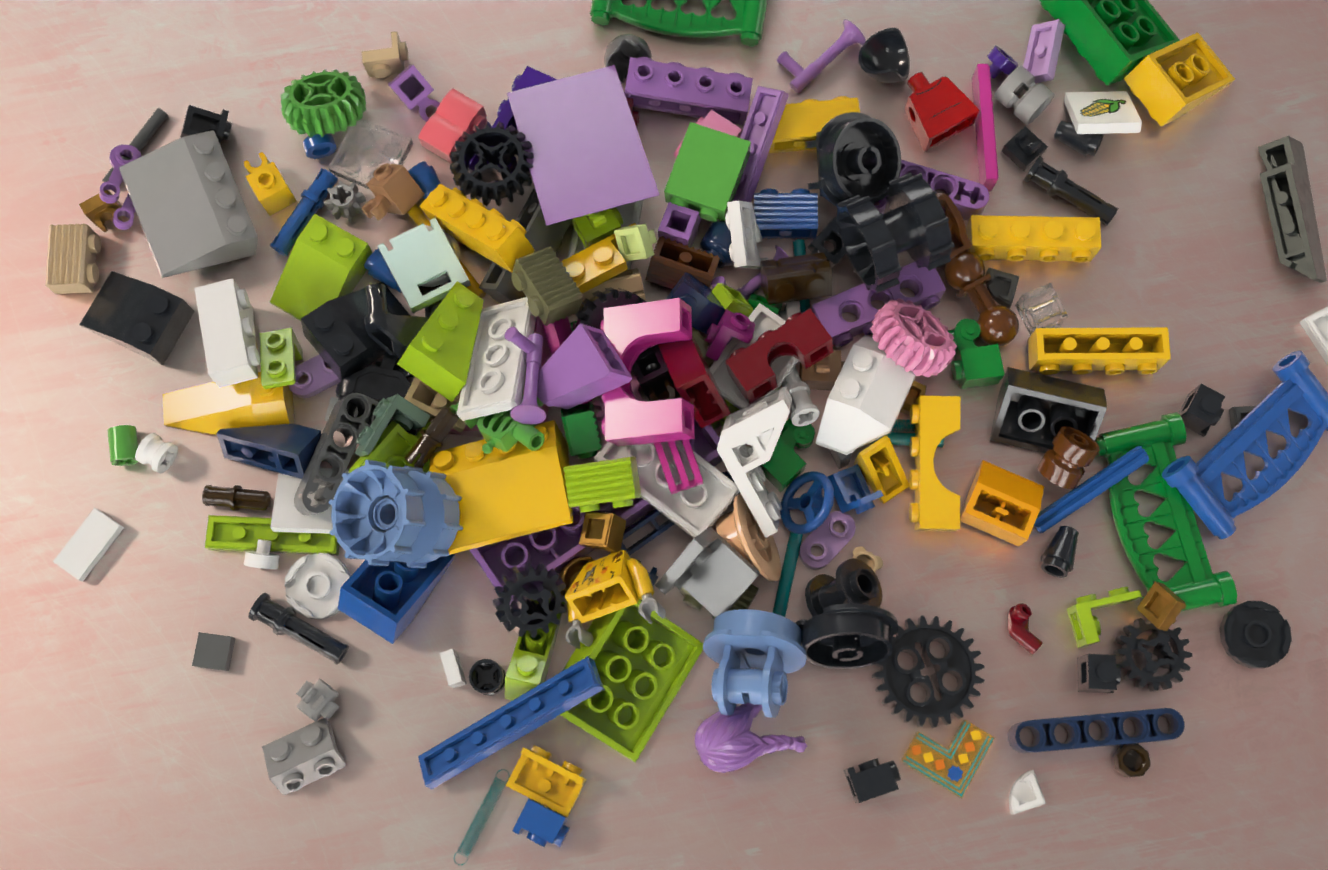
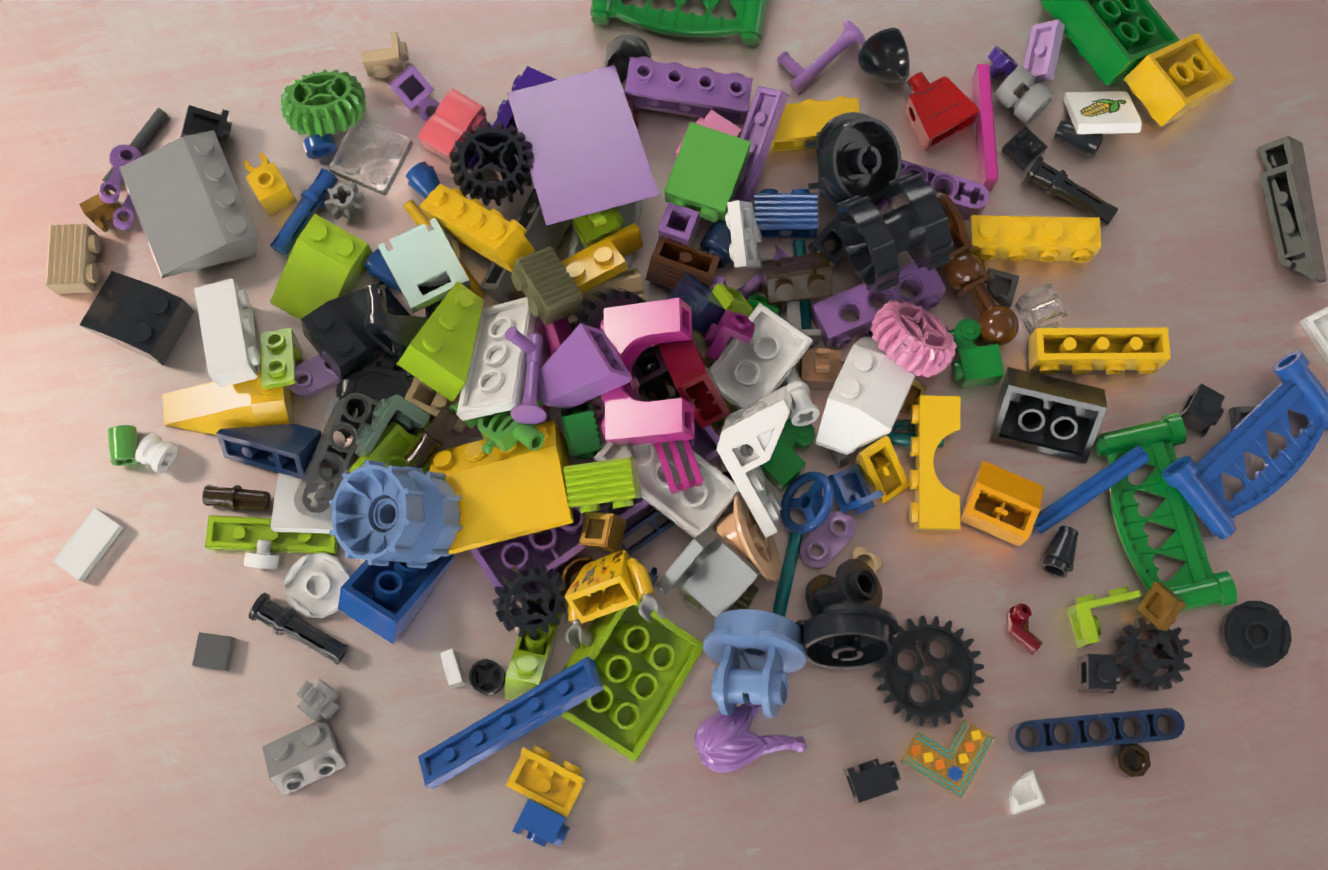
(393, 191): medium nougat brick -> none
(476, 816): teal piece -> none
(635, 242): yellowish green tile -> none
(799, 337): dark red arch -> none
(1067, 459): reddish brown wheel -> none

